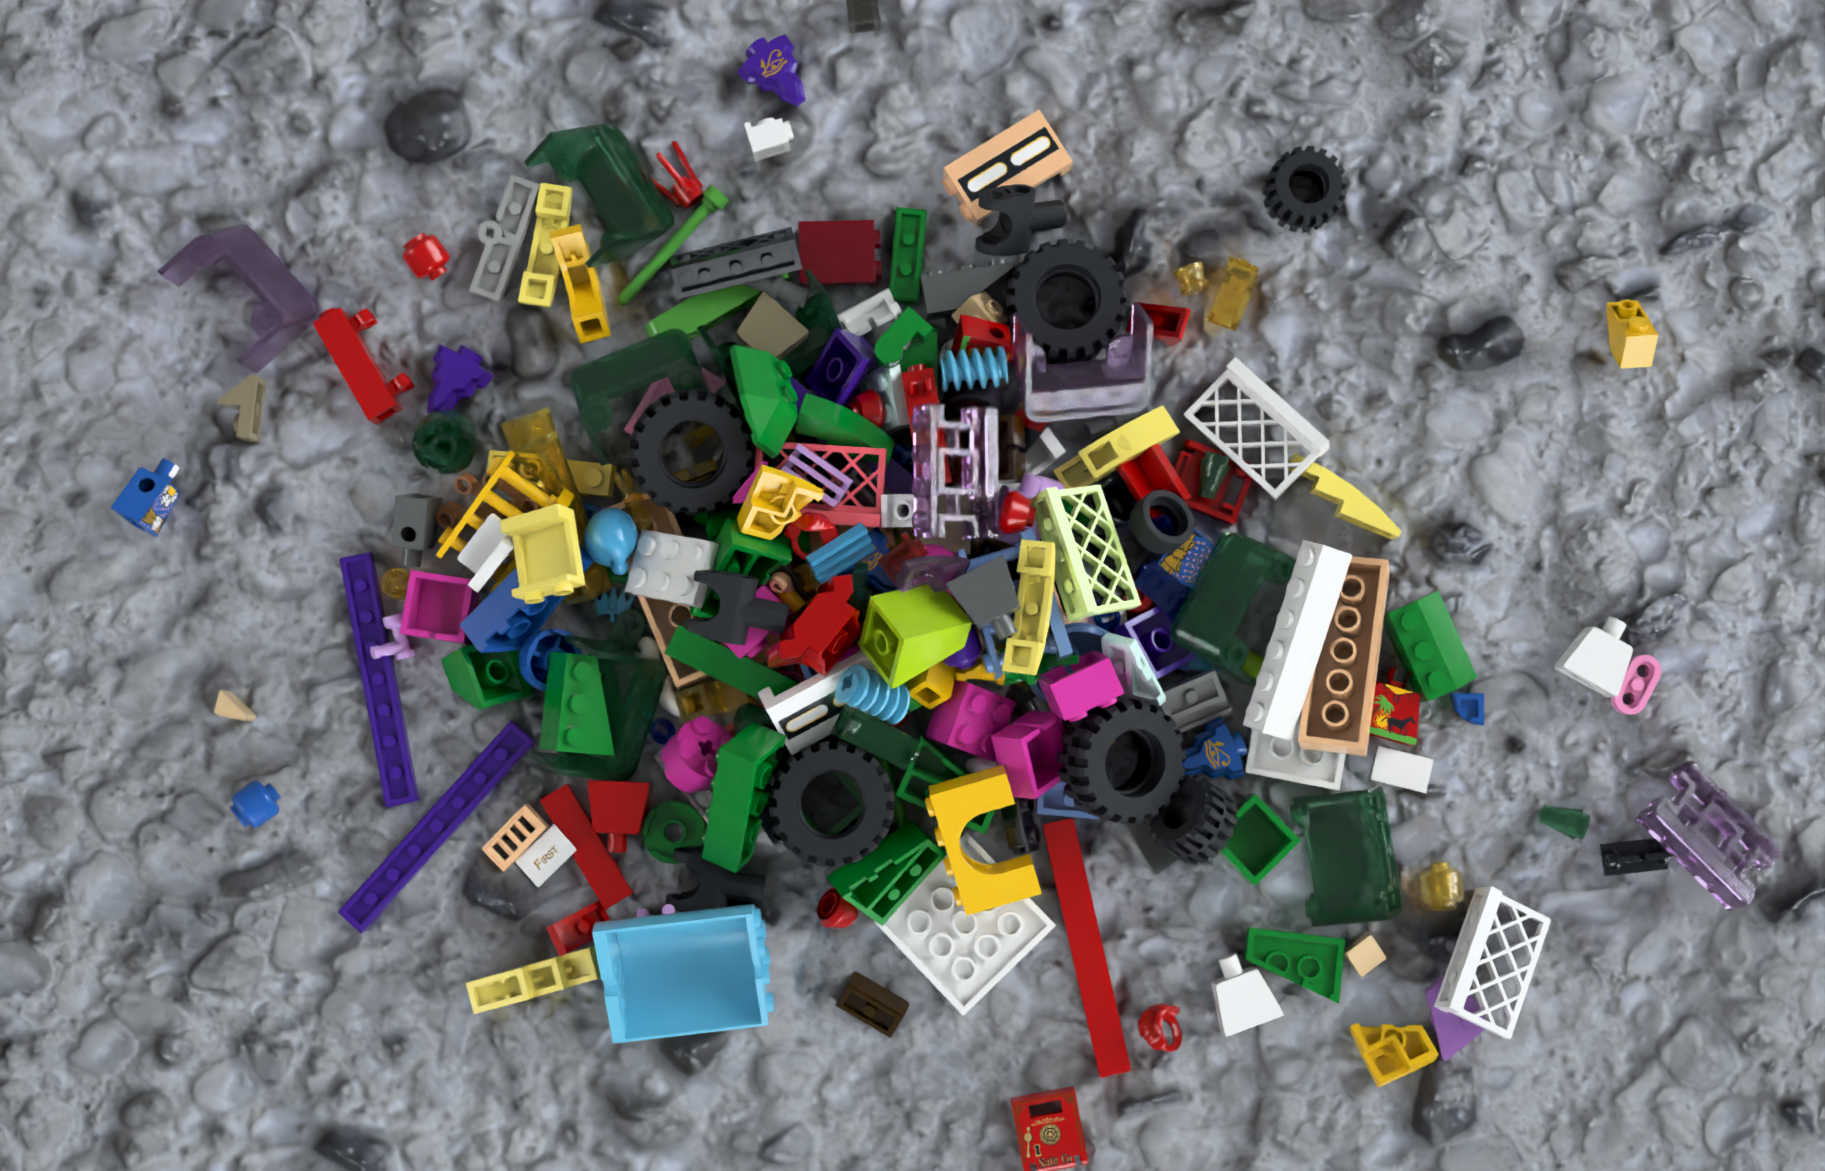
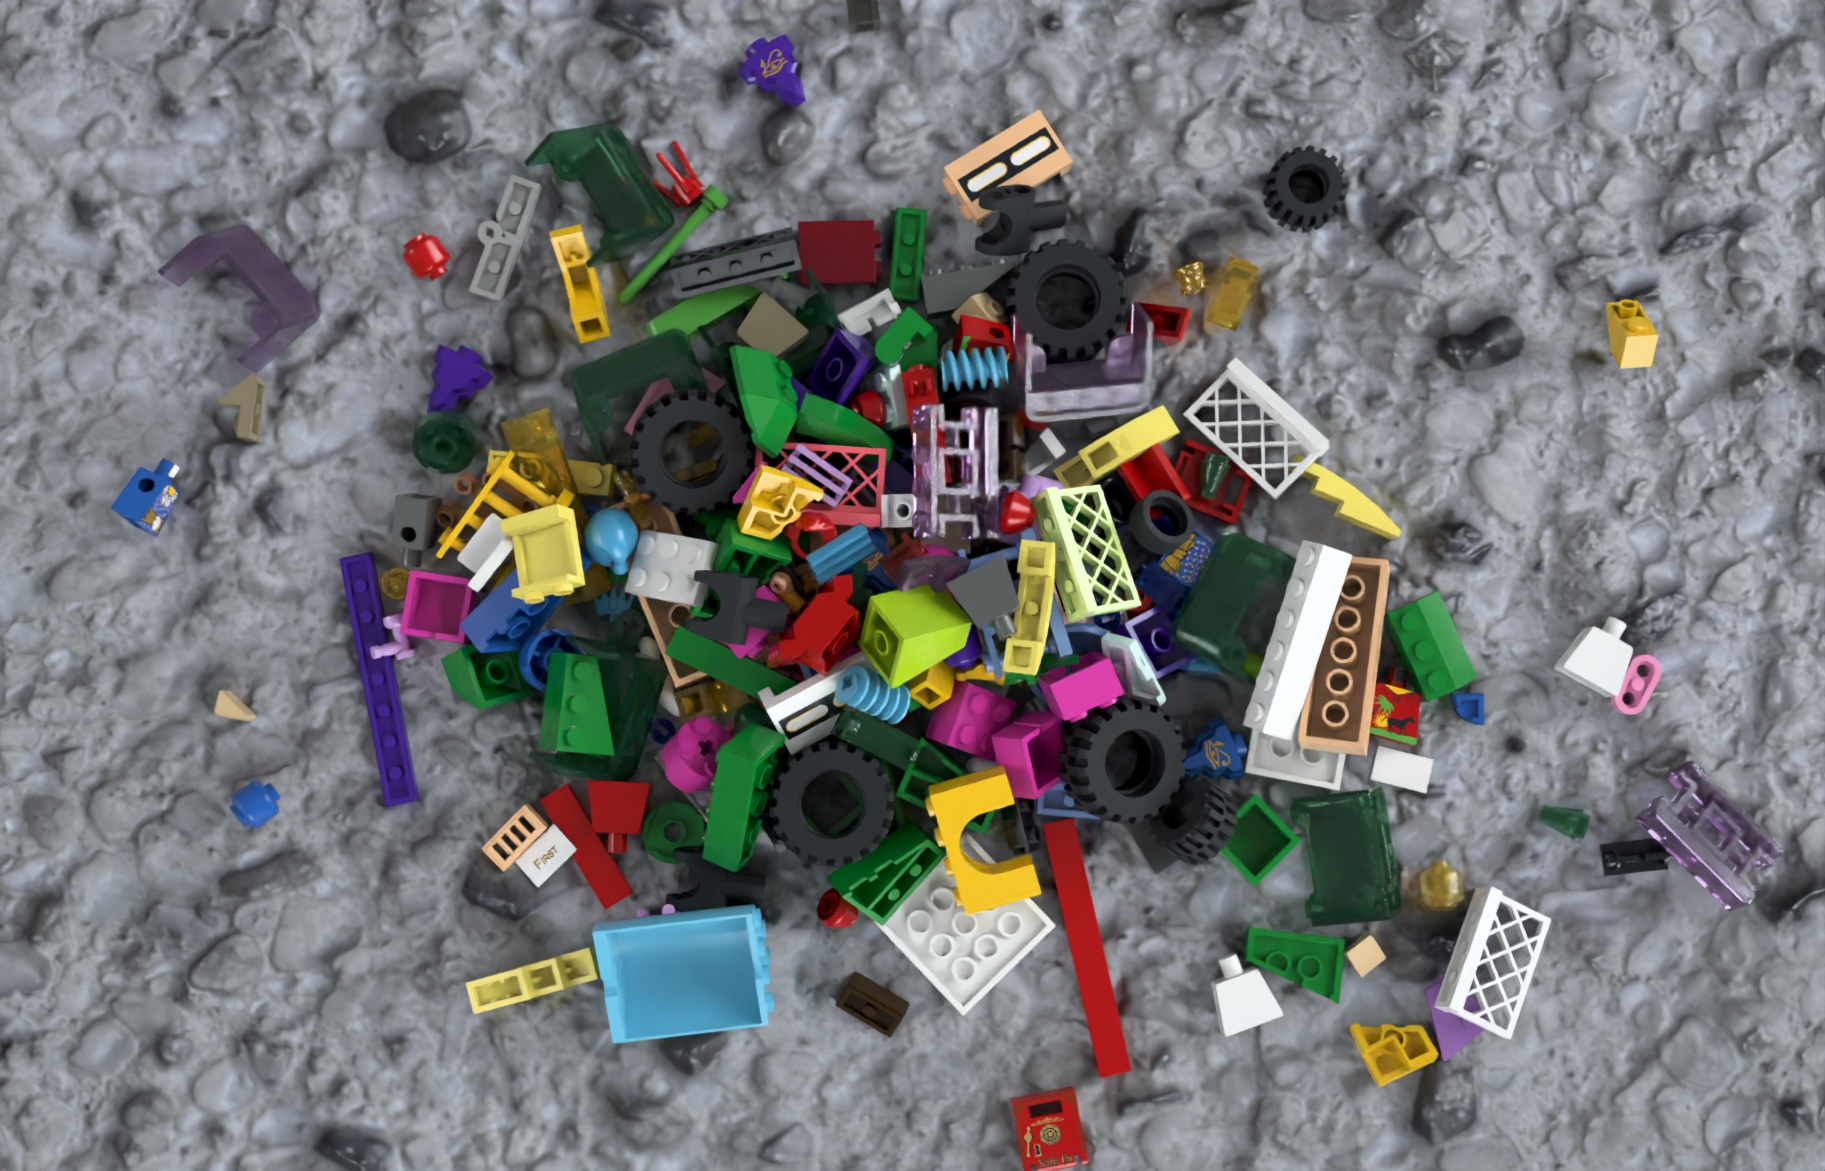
(358, 365): red brick -> none
(437, 826): dark purple tile -> none
(543, 268): light yellow slope -> none
(576, 928): red slope -> none
(769, 137): white brick -> none
(1151, 1027): red piece -> none
(1195, 700): light grey plate -> none

